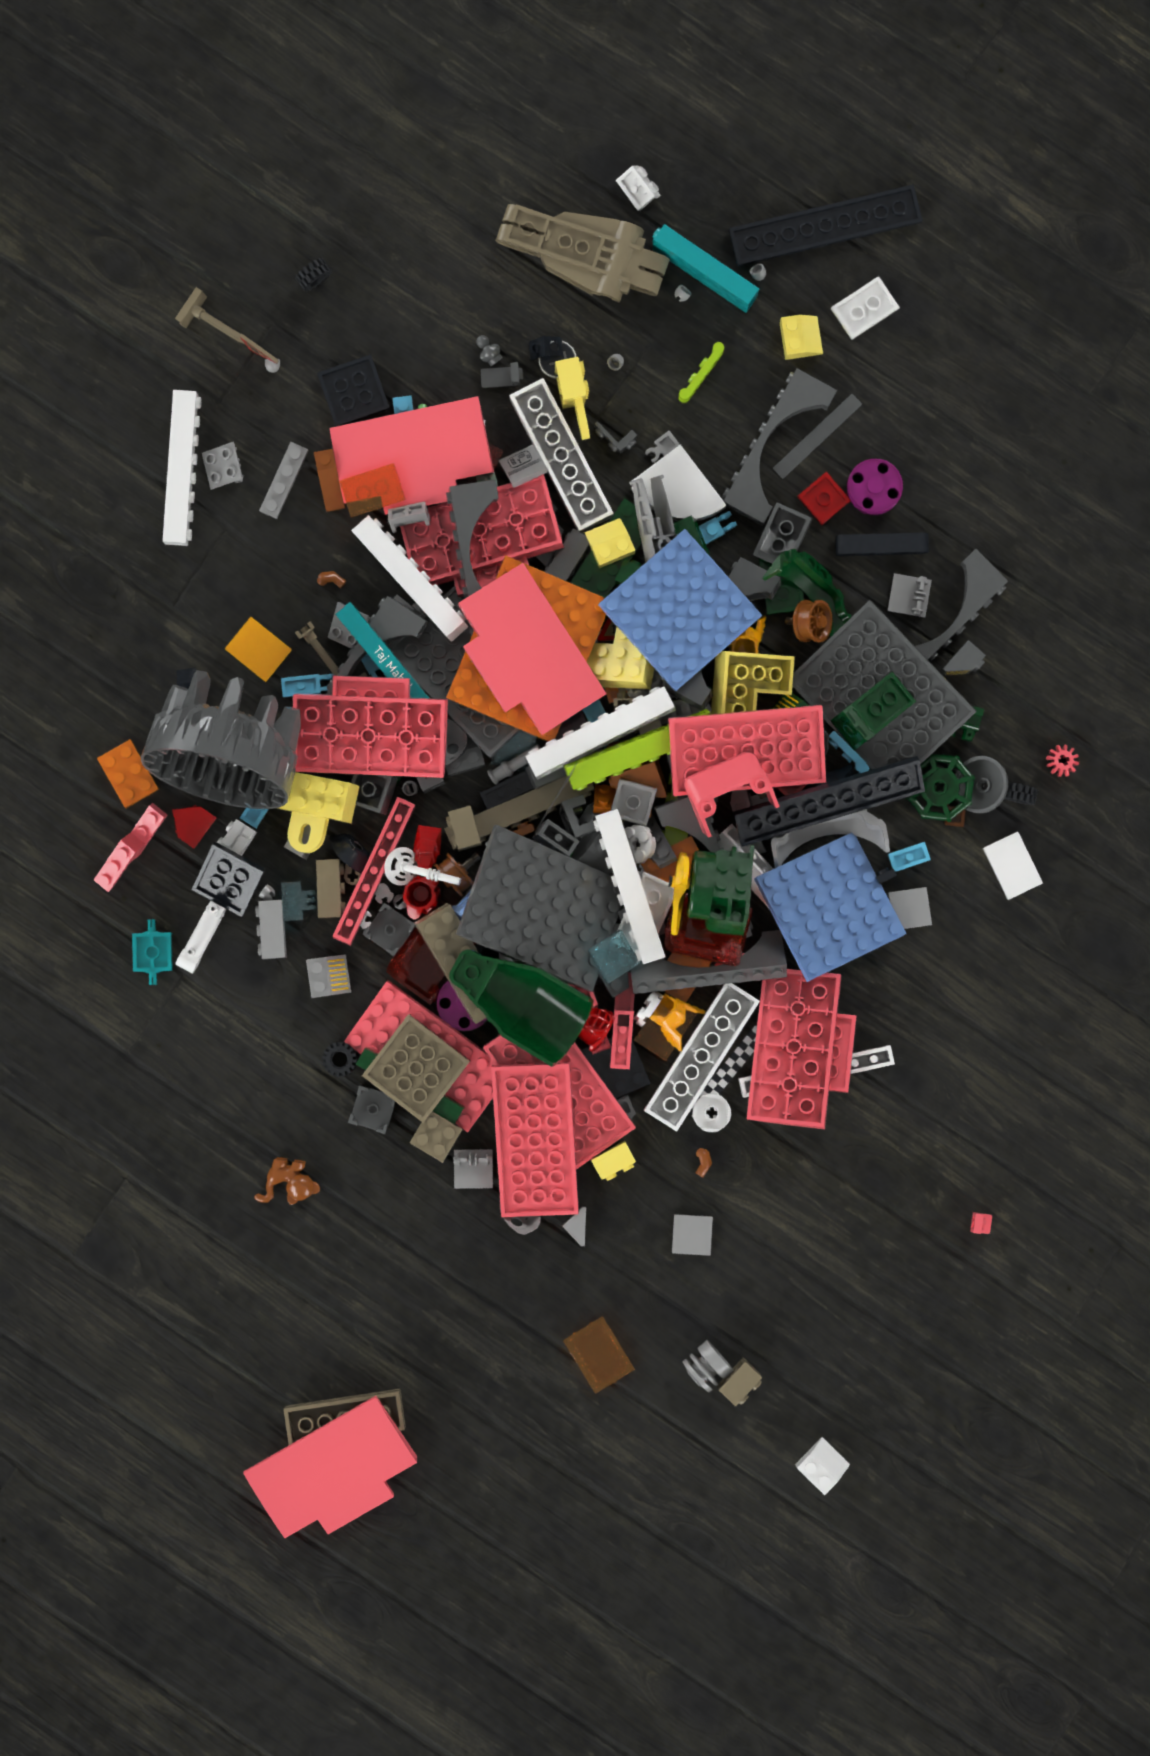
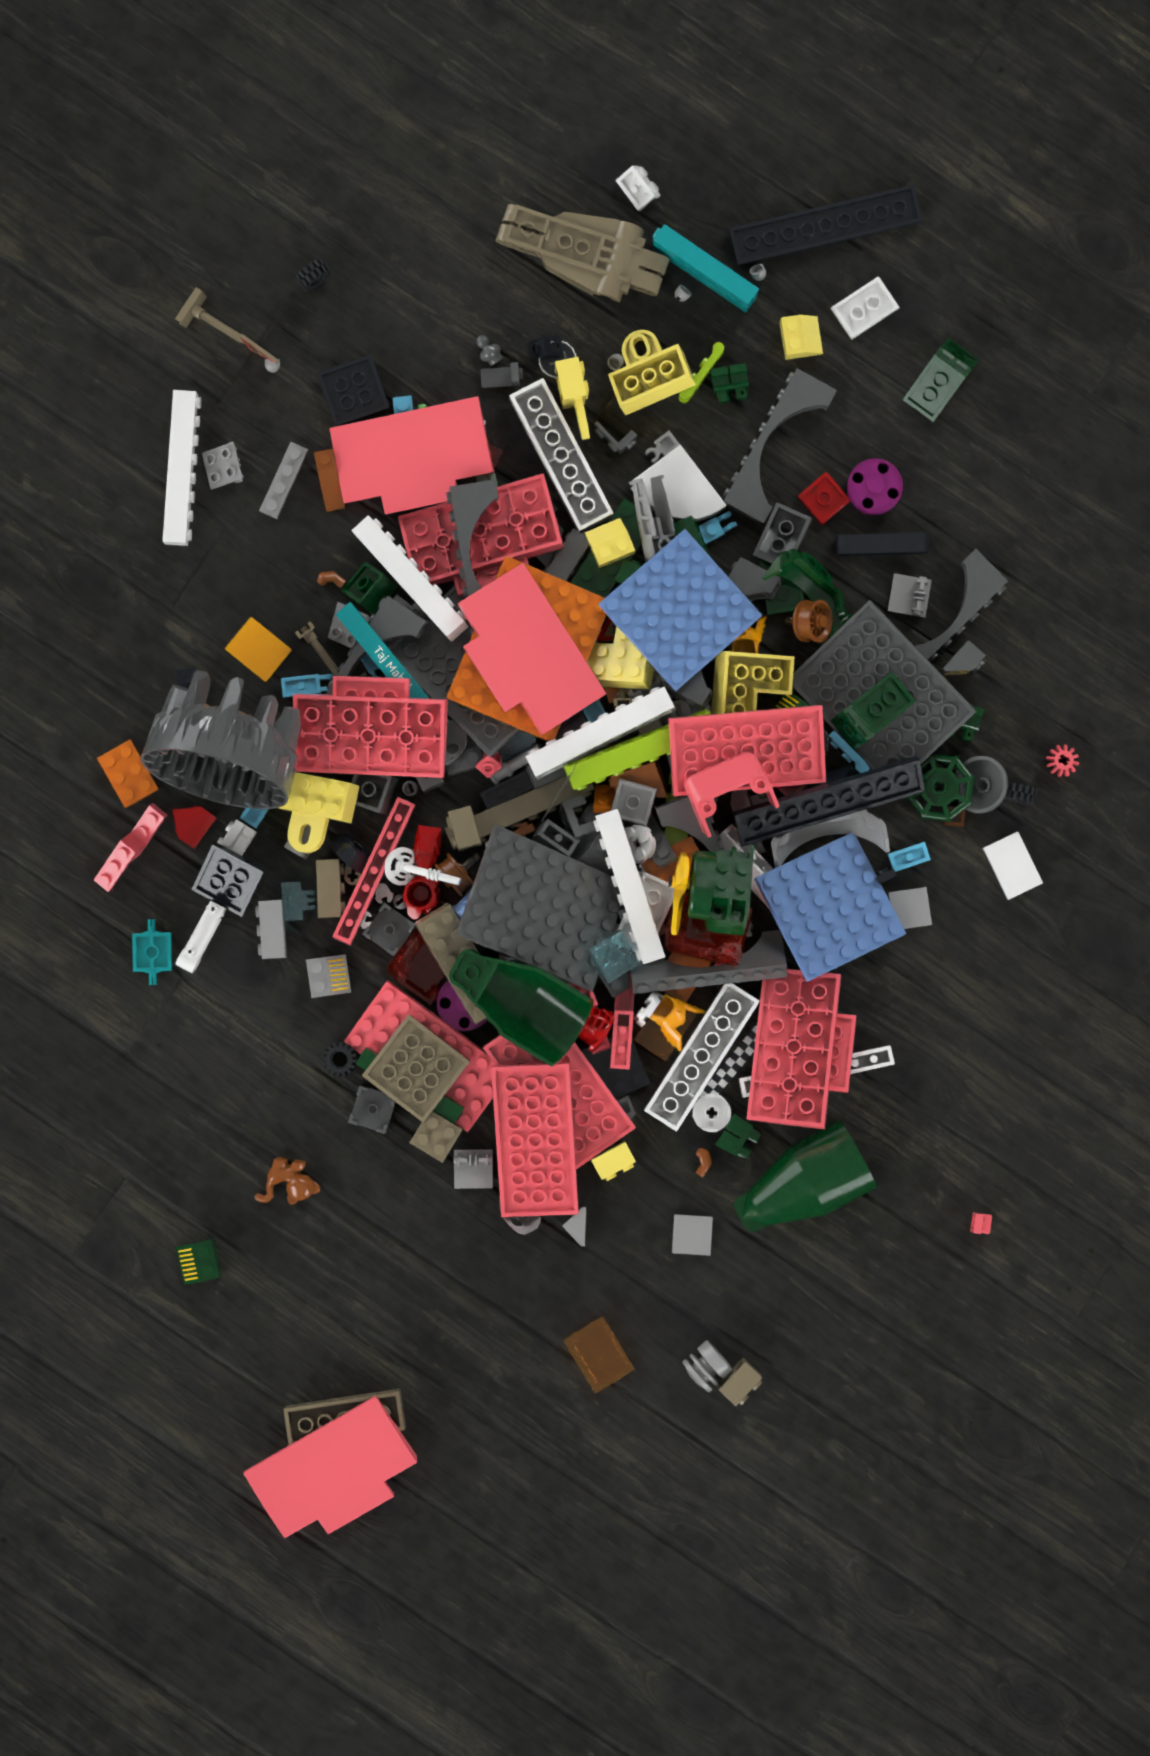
(199, 1261): none -> dark green slope
(267, 892): light grey hinge -> none
(368, 588): none -> dark green slope
(372, 490): clear orange tile -> none
(408, 515): light grey hinge -> none
(489, 766): none -> coral bracket
(523, 466): light grey tile -> none
(649, 376): none -> light yellow brick
(738, 382): none -> dark green hips
(743, 1130): none -> dark green hips
(807, 1181): none -> dark green windscreen
(817, 436): dark grey sticker -> none
(822, 1465): white slope -> none
(940, 379): none -> bracket

